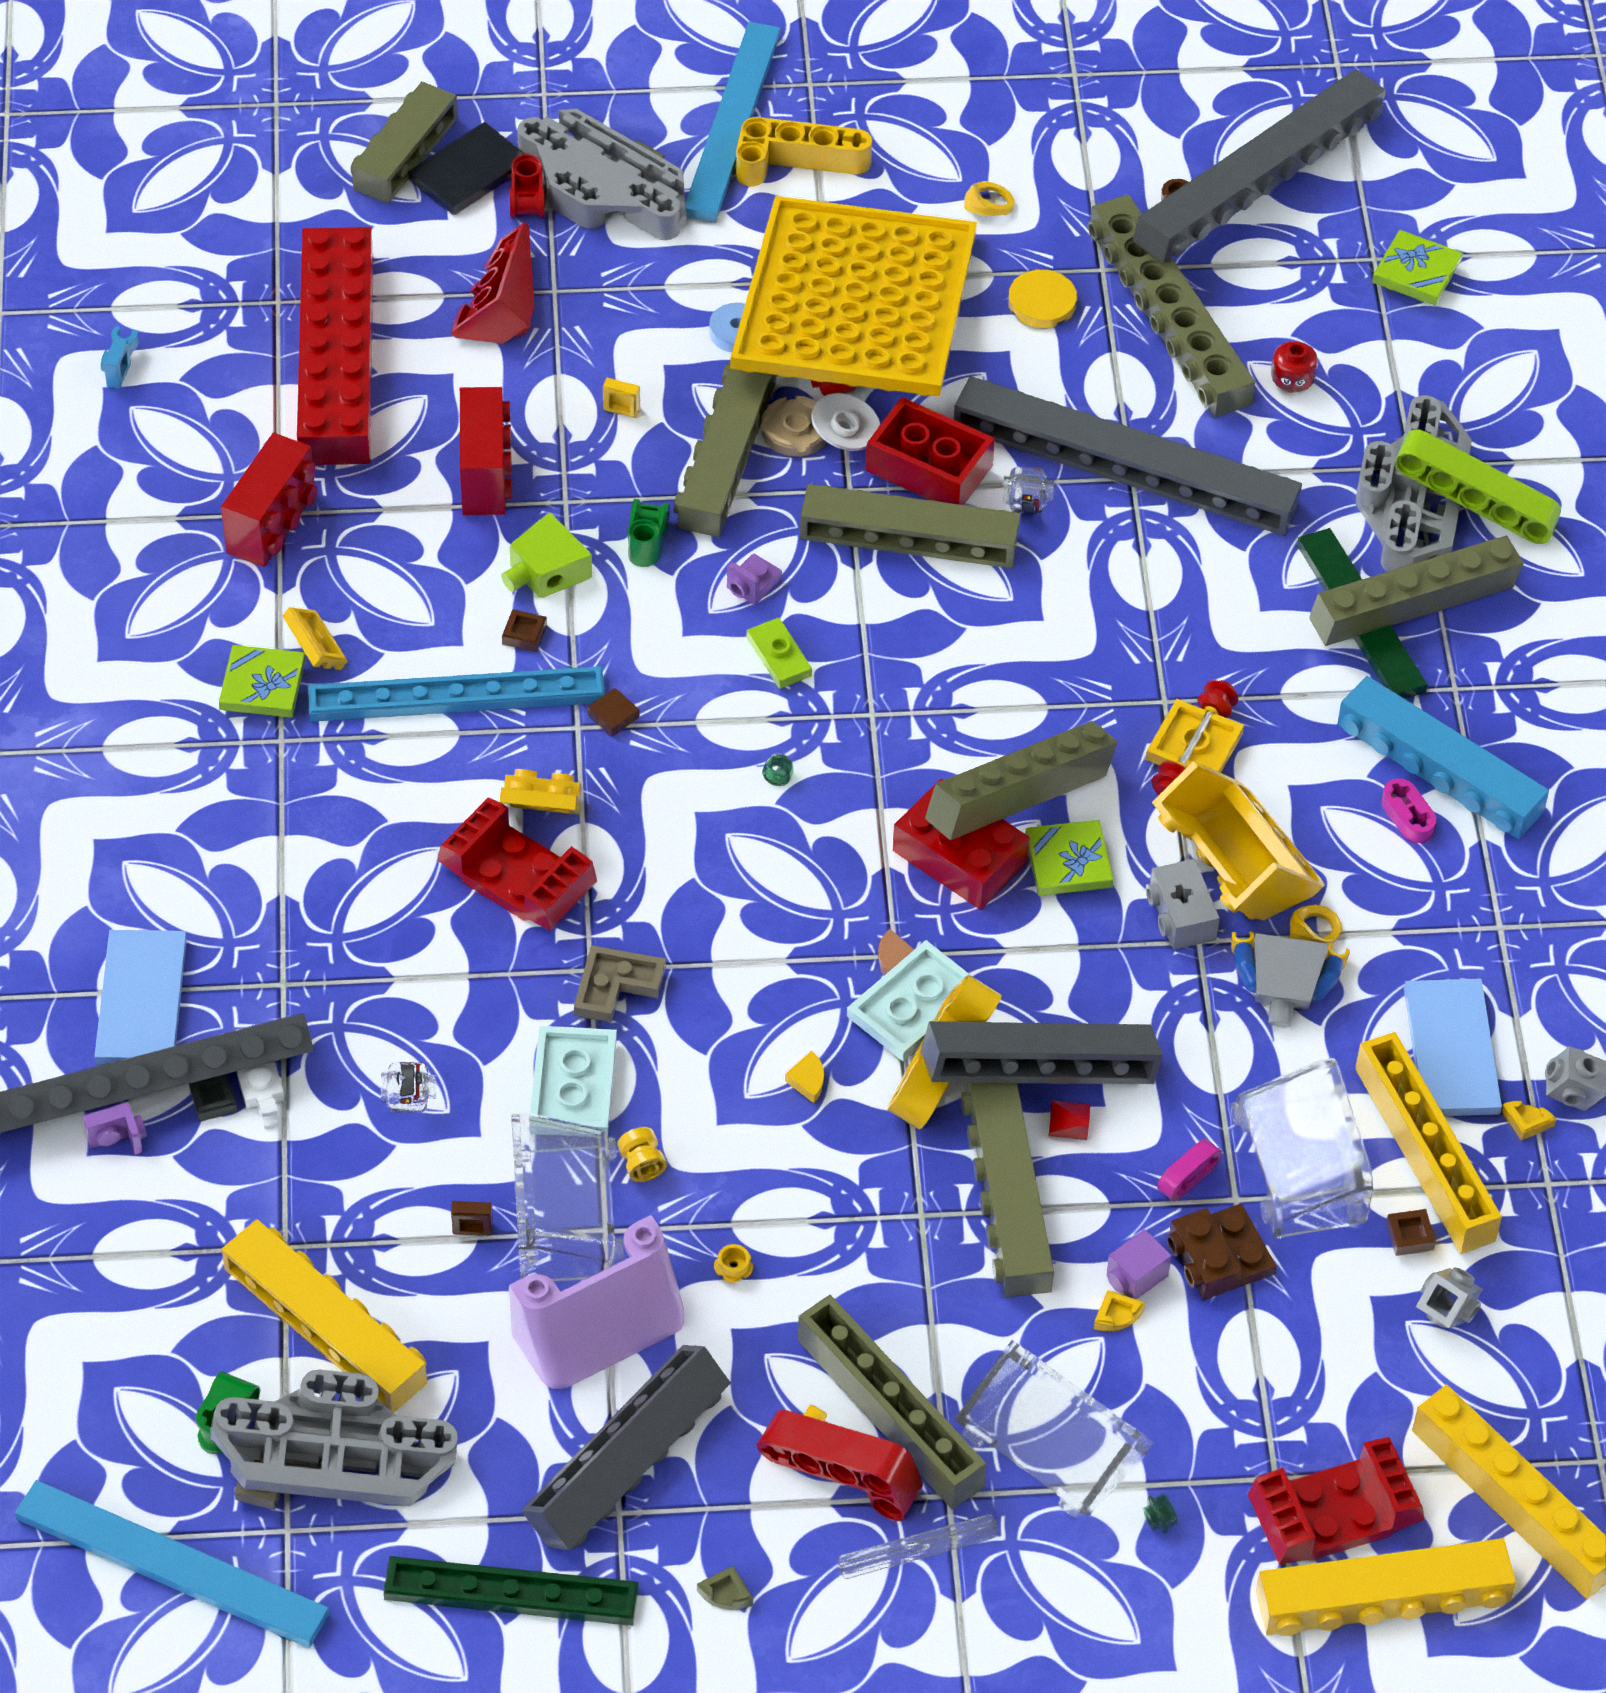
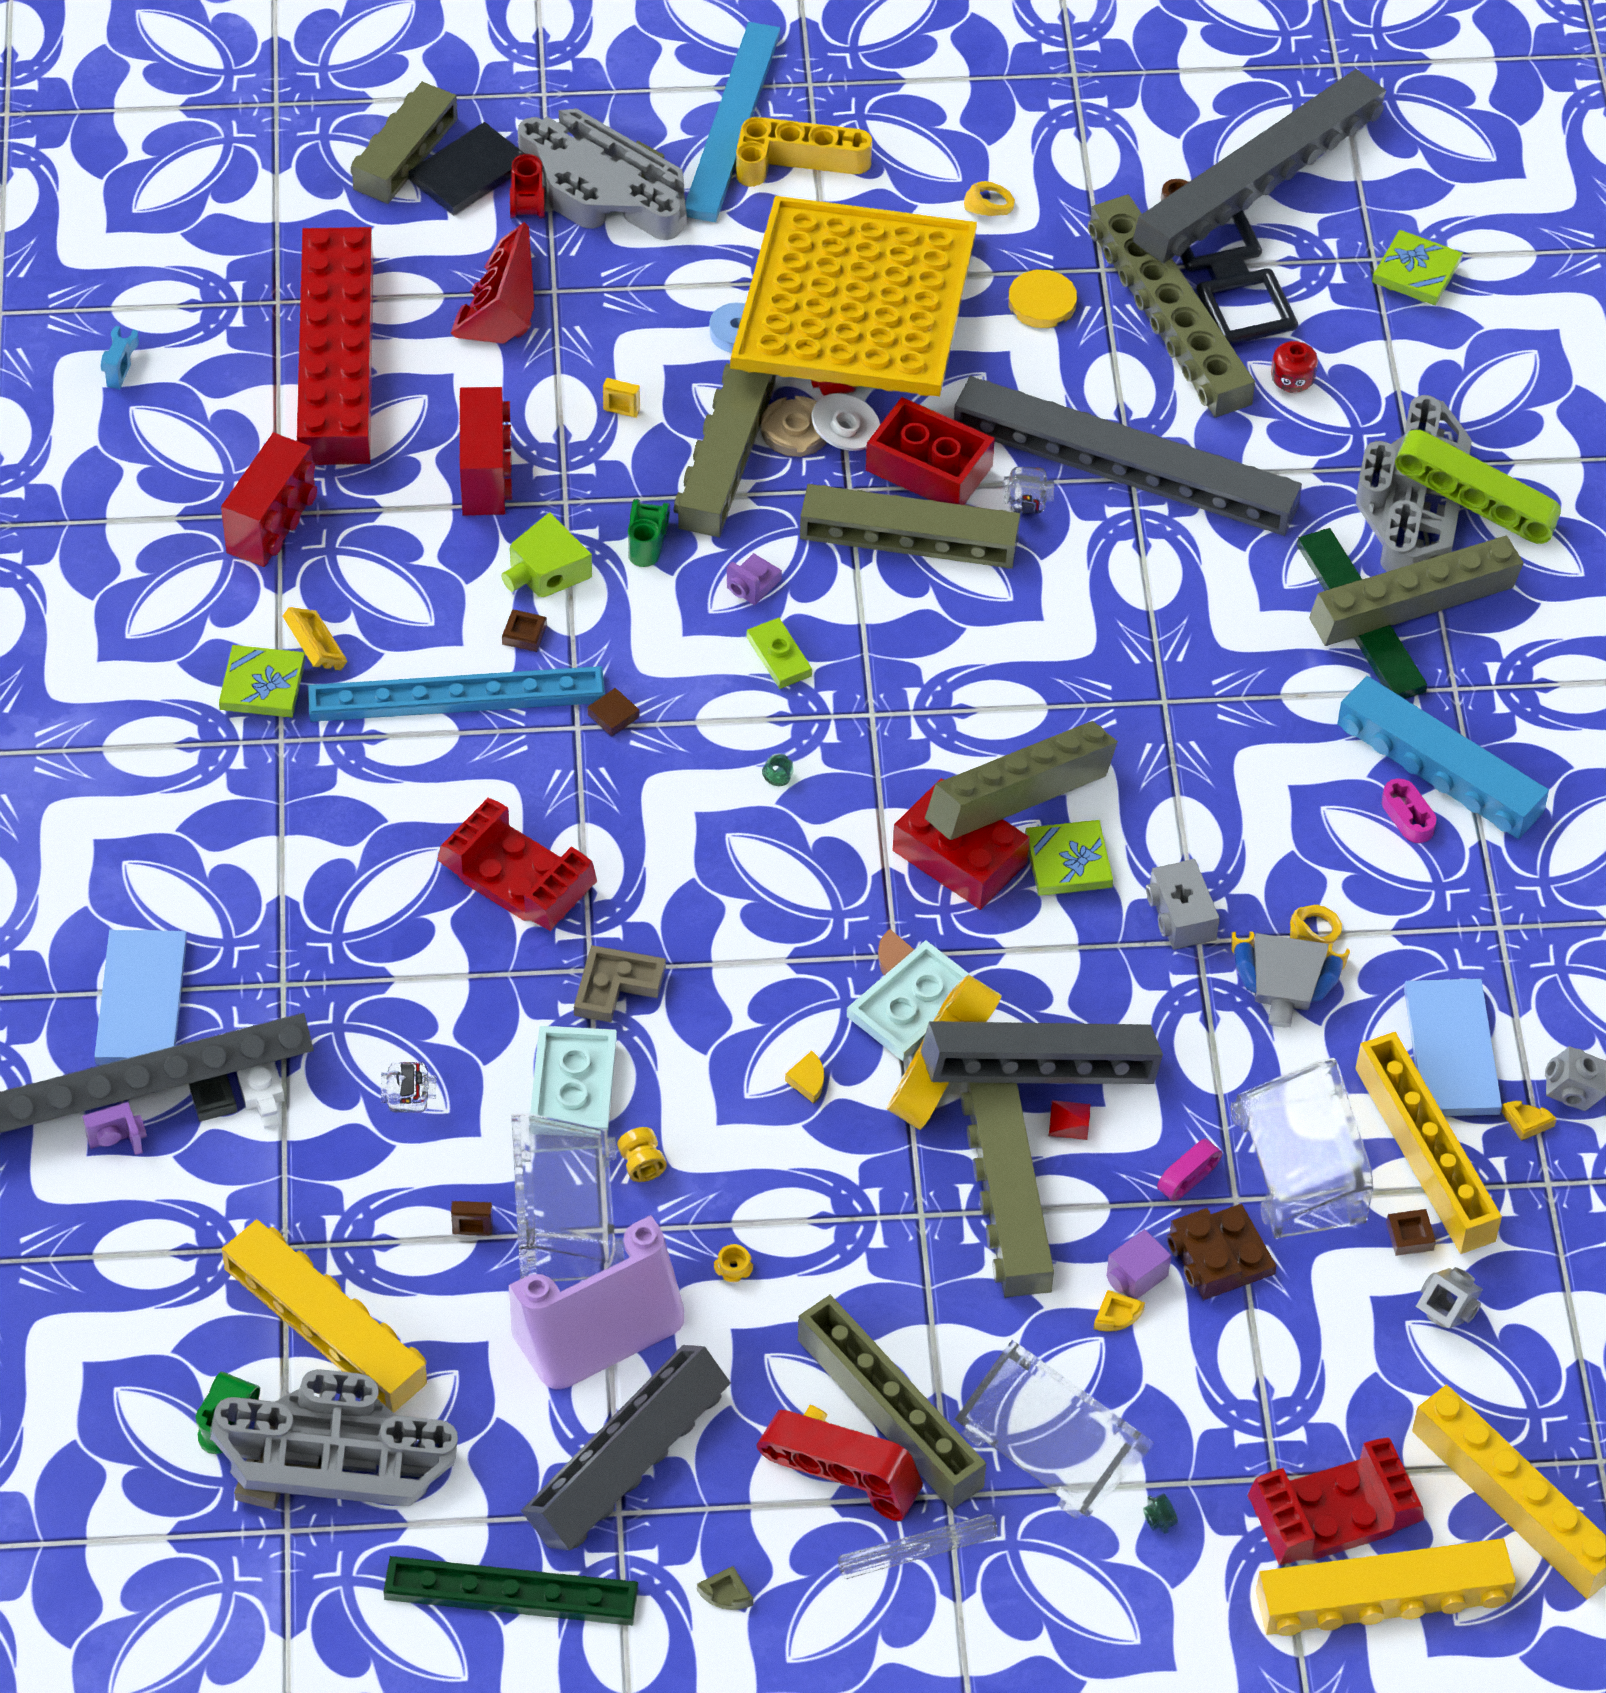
(172, 1563): dark azure tile -> none
(534, 793): yellow plate -> none
(1196, 734): yellow plate -> none
(1229, 273): none -> black bar
(1237, 835): yellow windscreen -> none

